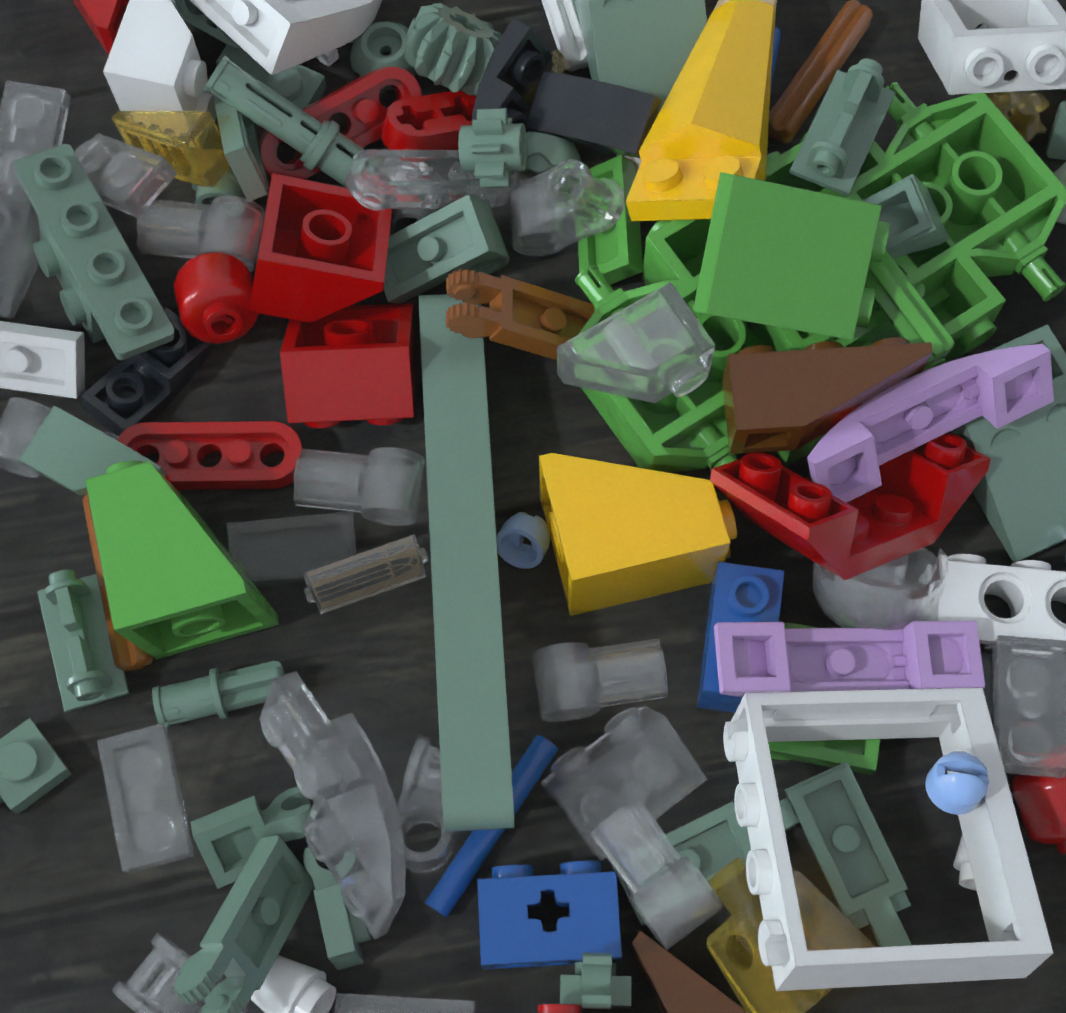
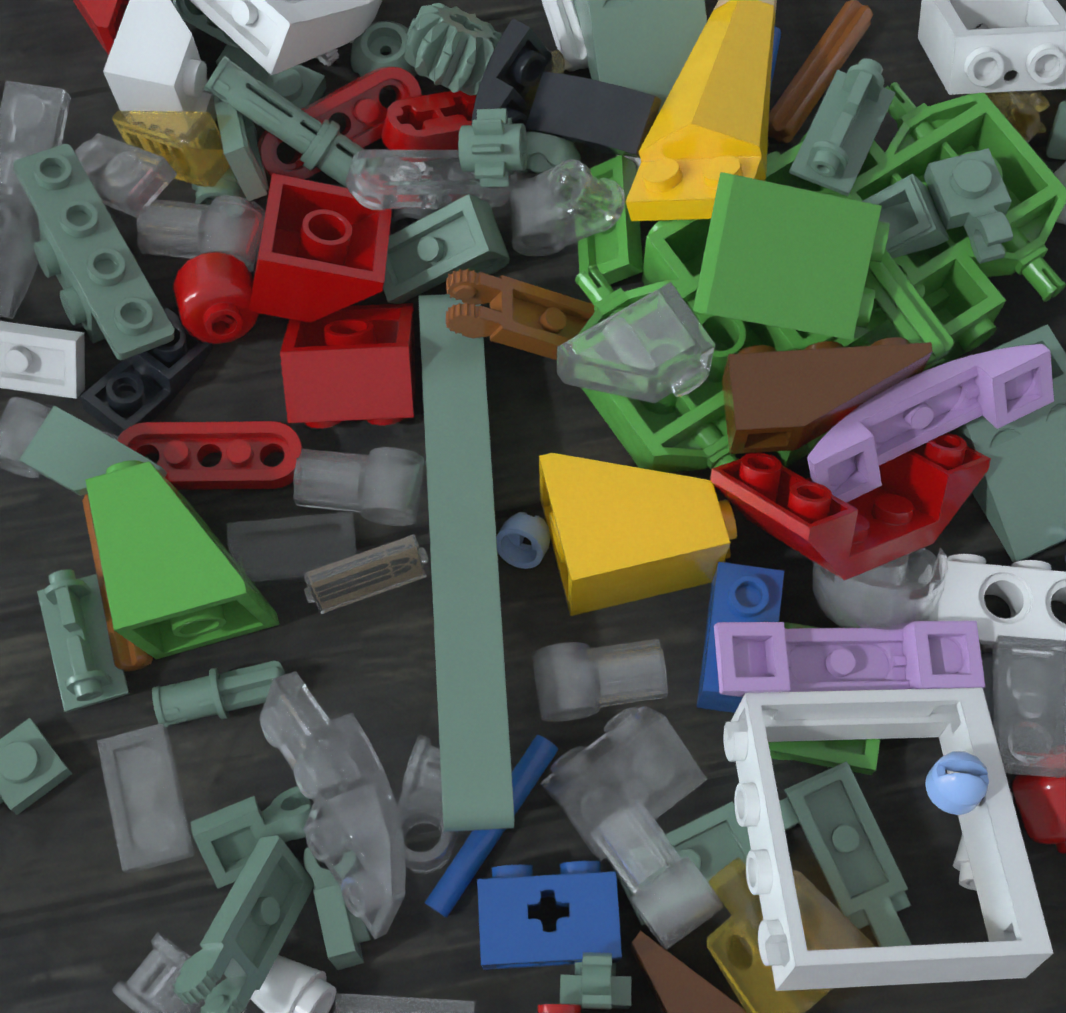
(972, 195): none -> sand green plate

